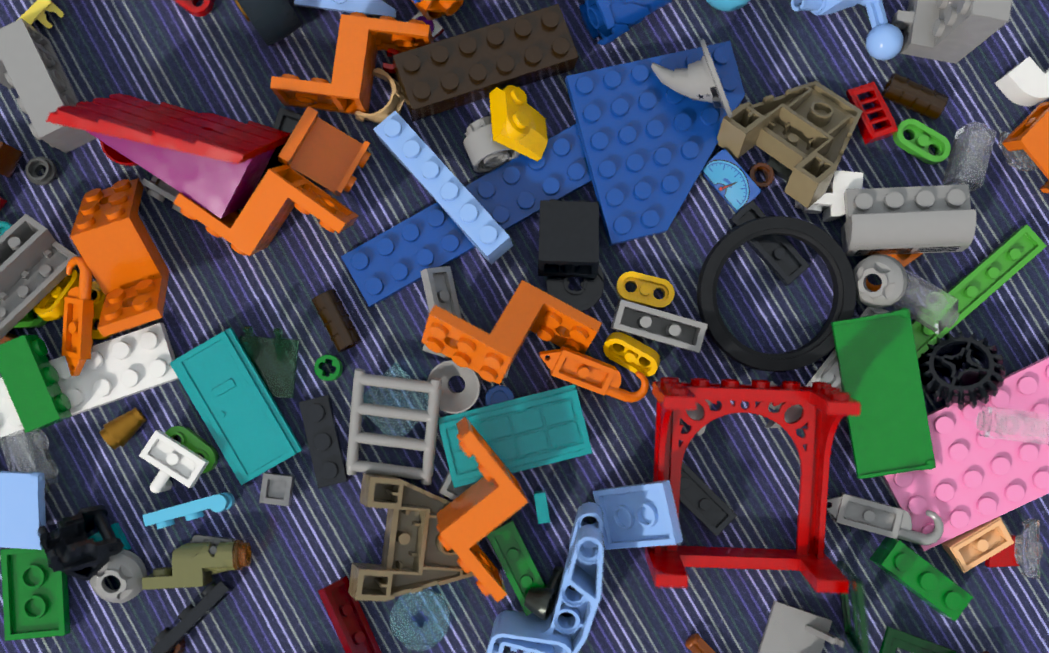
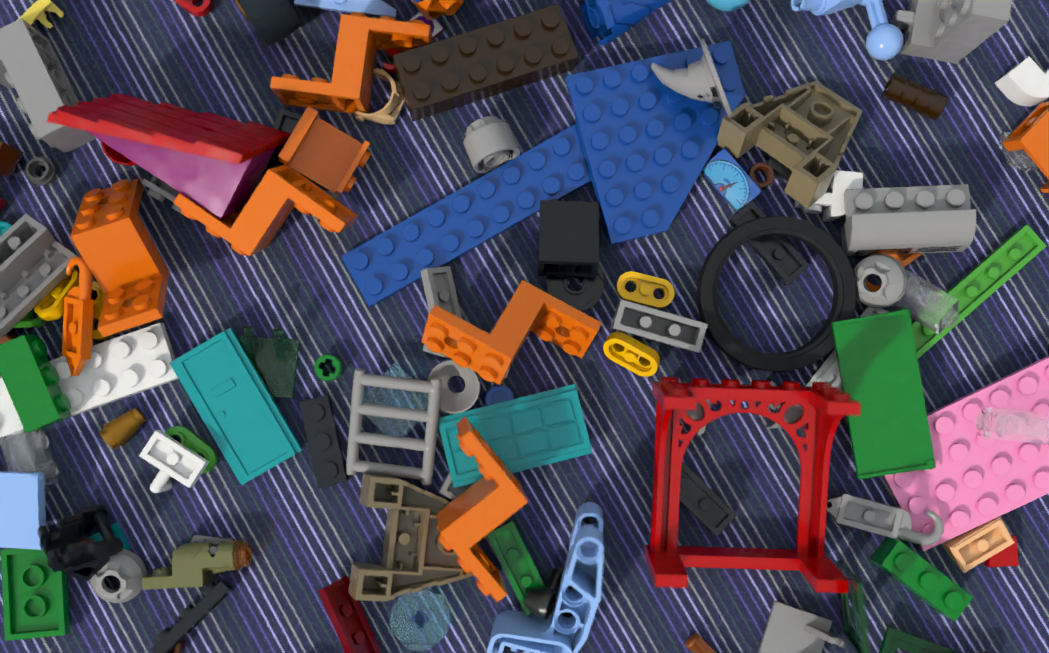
(191, 510): medium azure plate -> none
(276, 489): flat silver plate -> none
(336, 320): dark brown axle -> none
(443, 187): light blue arch -> none
(517, 123): yellow slope -> none
(541, 507): teal tile -> none
(591, 374): orange plate -> none
(639, 515): light blue plate -> none
(884, 115): red slope -> none
(921, 139): bright green plate -> none
(952, 355): black gear -> none
(970, 155): clear brick -> none
(1029, 548): clear plate -> none

